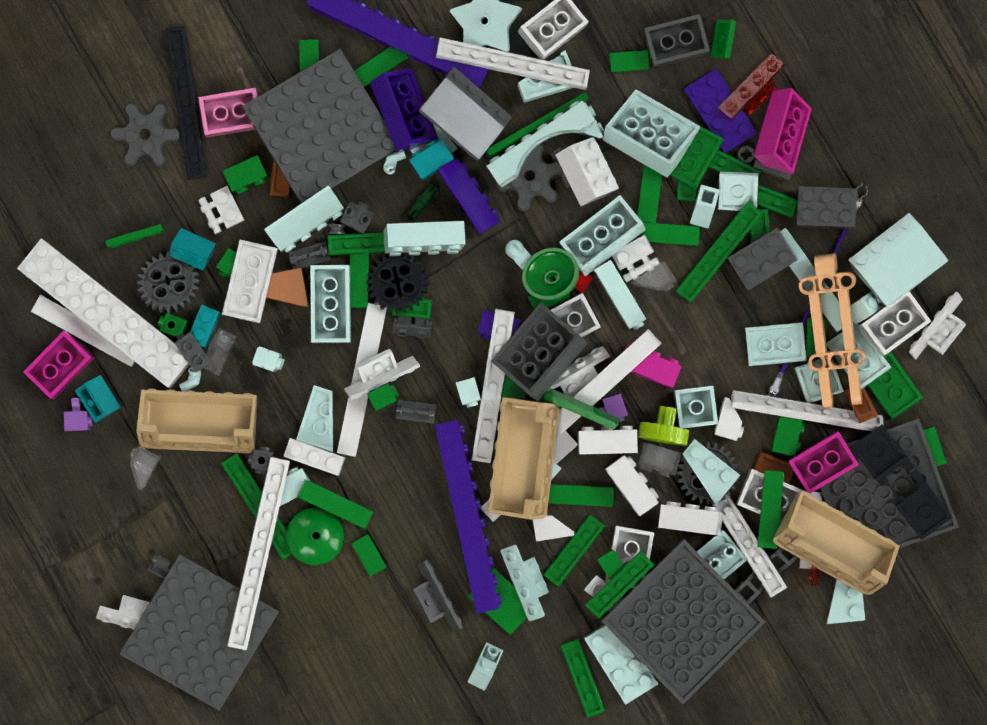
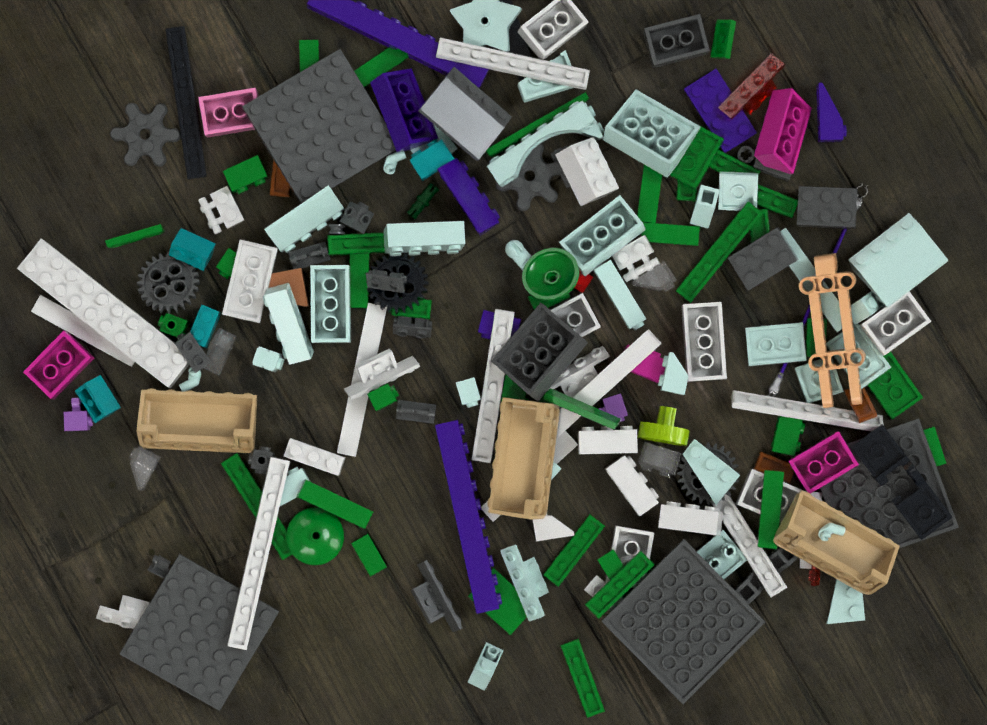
(288, 323): none -> light aqua brick
(318, 420): light aqua wing -> none
(379, 280): none -> dark grey hinge
(581, 495): green tile -> none
(622, 667): light aqua brick -> none
(629, 61): green tile -> none
(674, 376): none -> light aqua slope
(695, 407): light aqua brick -> none
(704, 341): none -> white brick
(728, 422): white slope -> none
(828, 118): none -> dark purple slope
(829, 529): none -> light aqua arm
(942, 330): white bracket -> none

